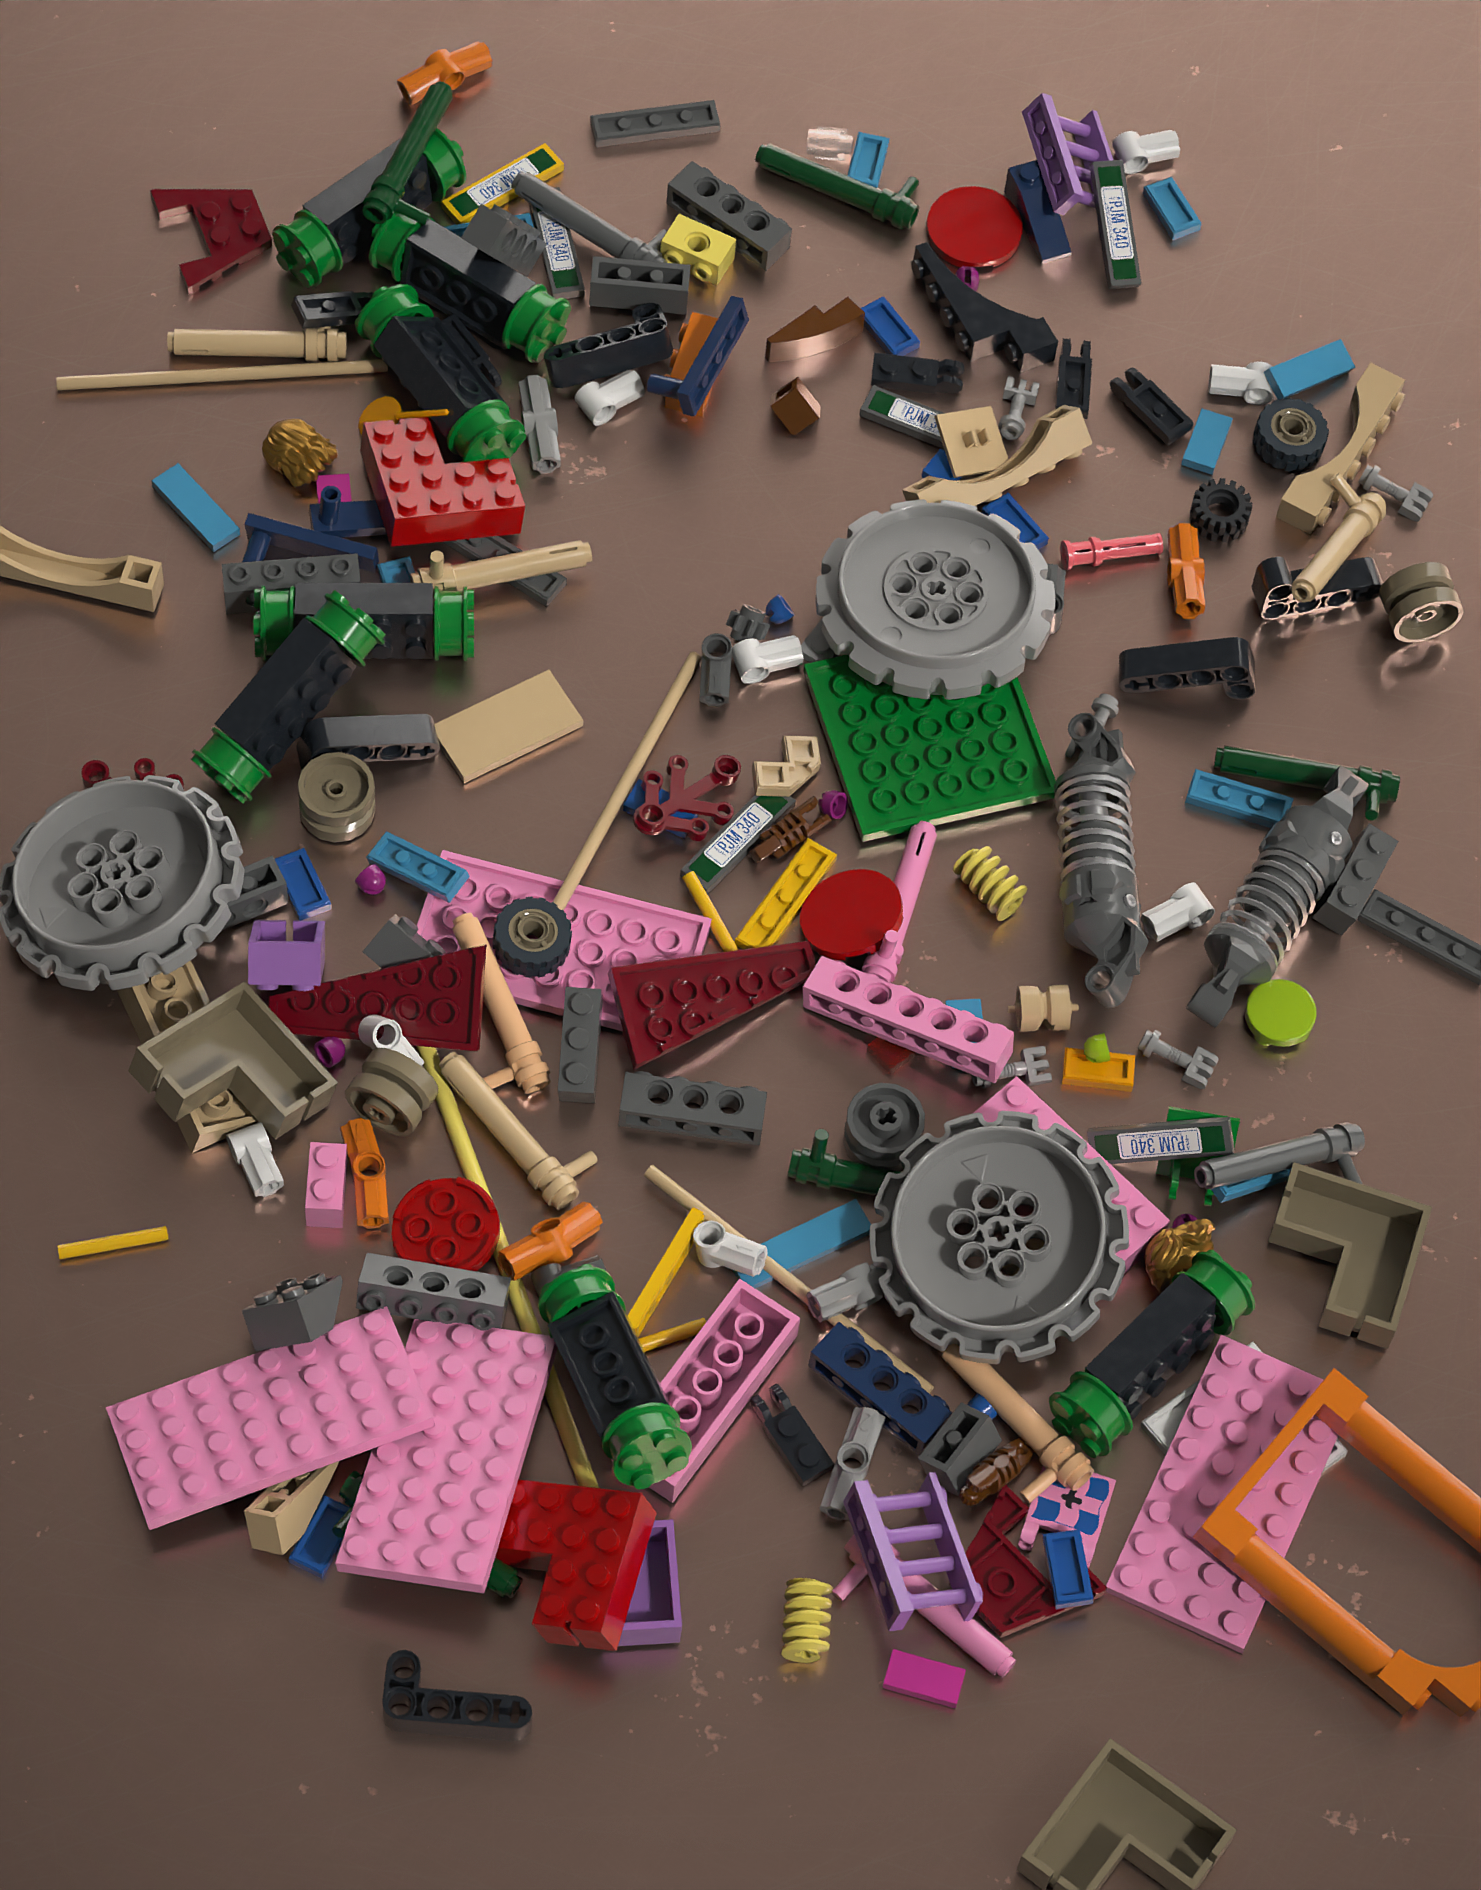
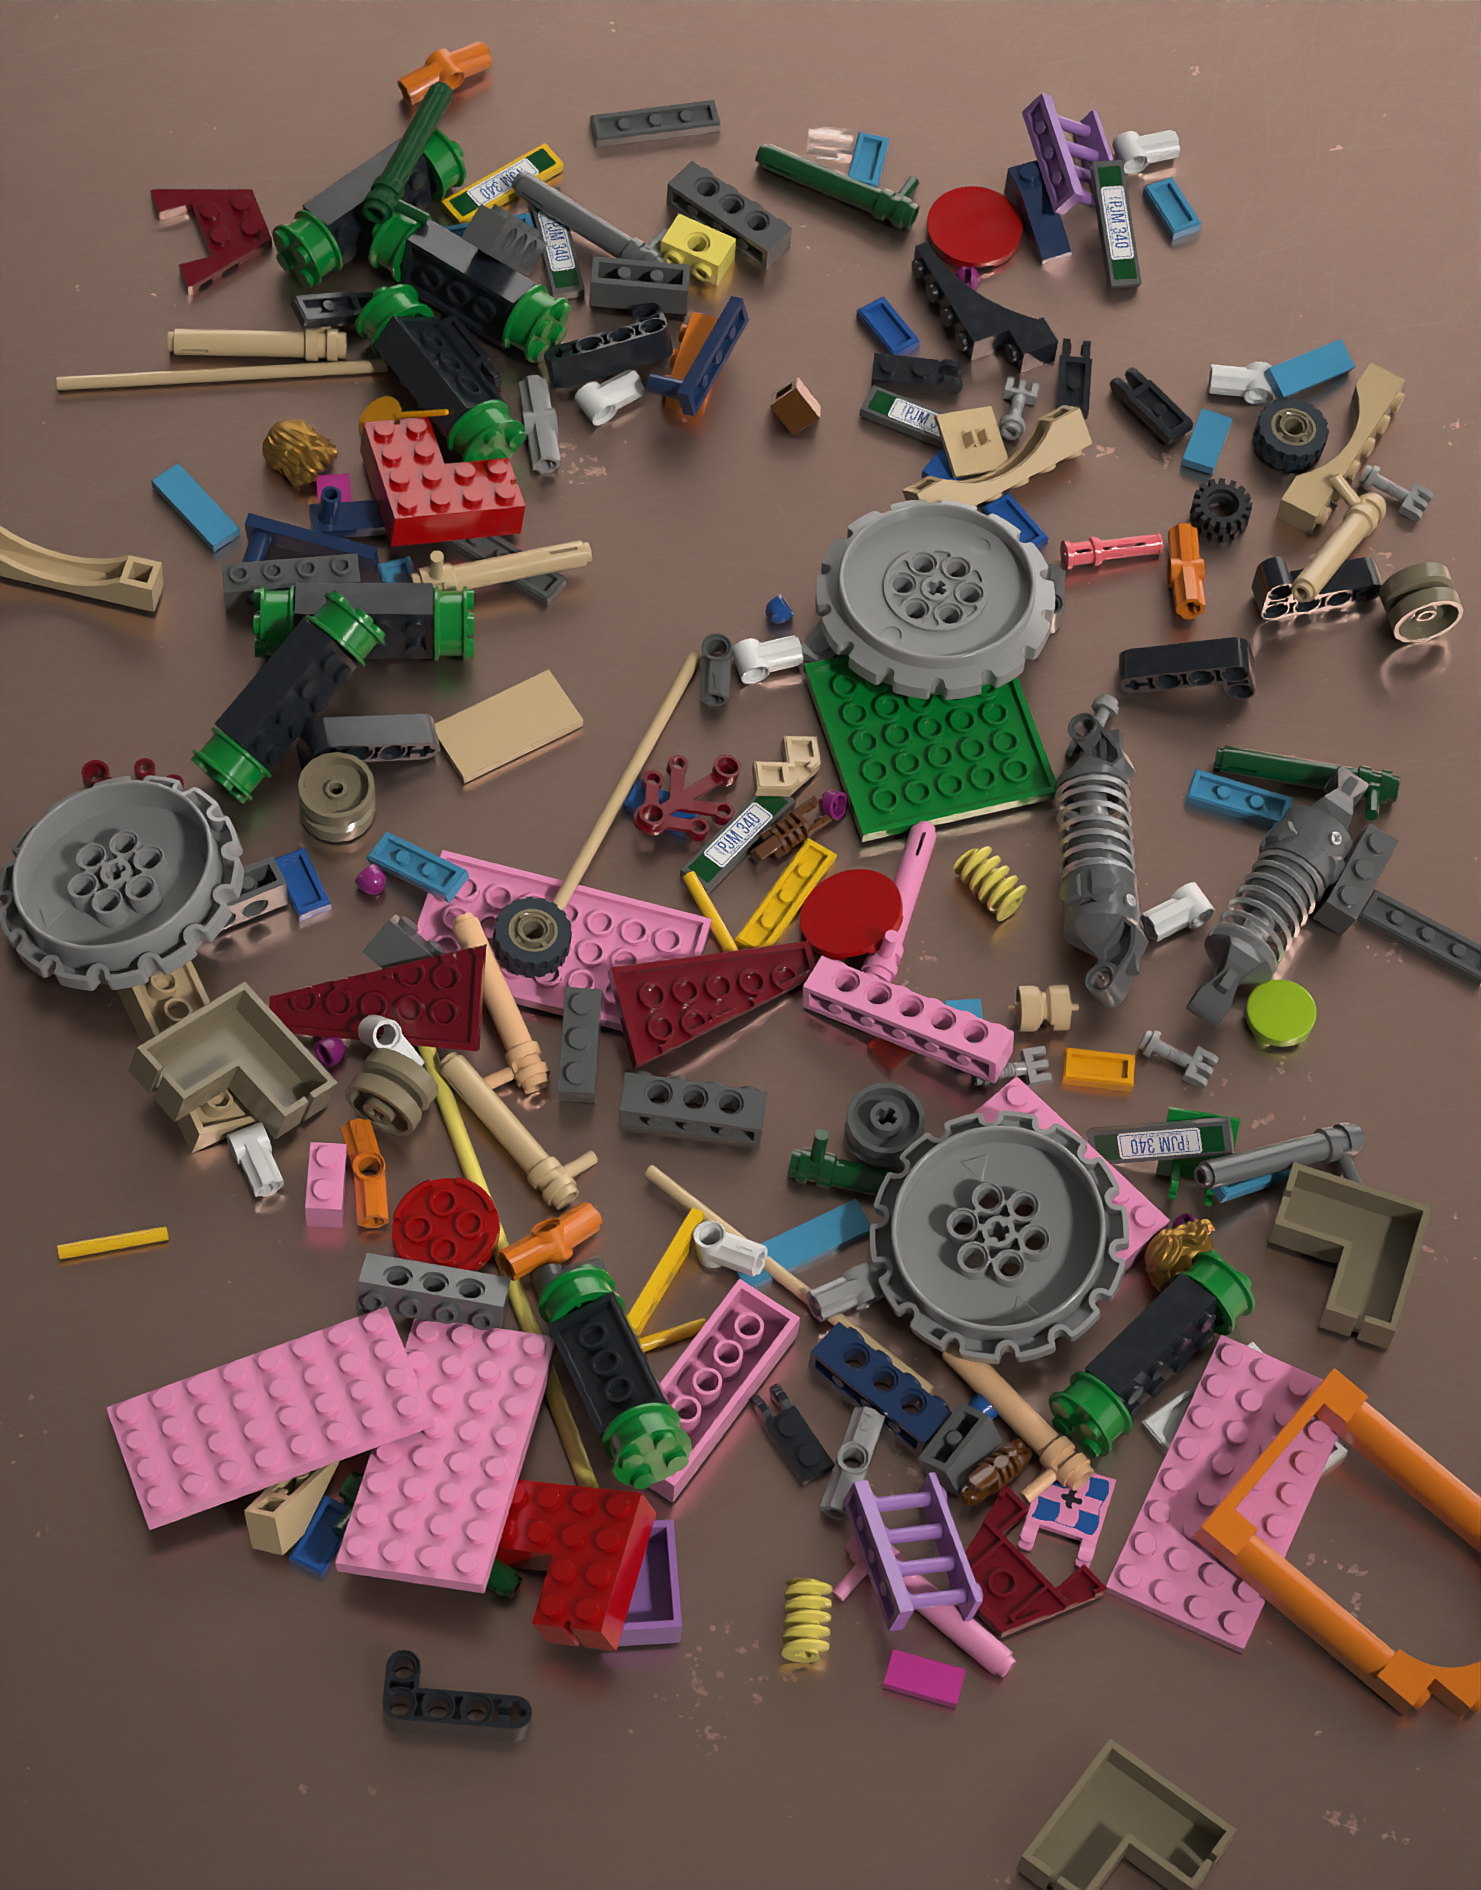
(283, 962): medium lavender piece -> none
(293, 1312): dark grey slope -> none
(747, 623): dark grey gear -> none
(816, 332): reddish brown slope -> none
(1067, 1569): blue tile -> none
(1097, 1049): lime hinge -> none

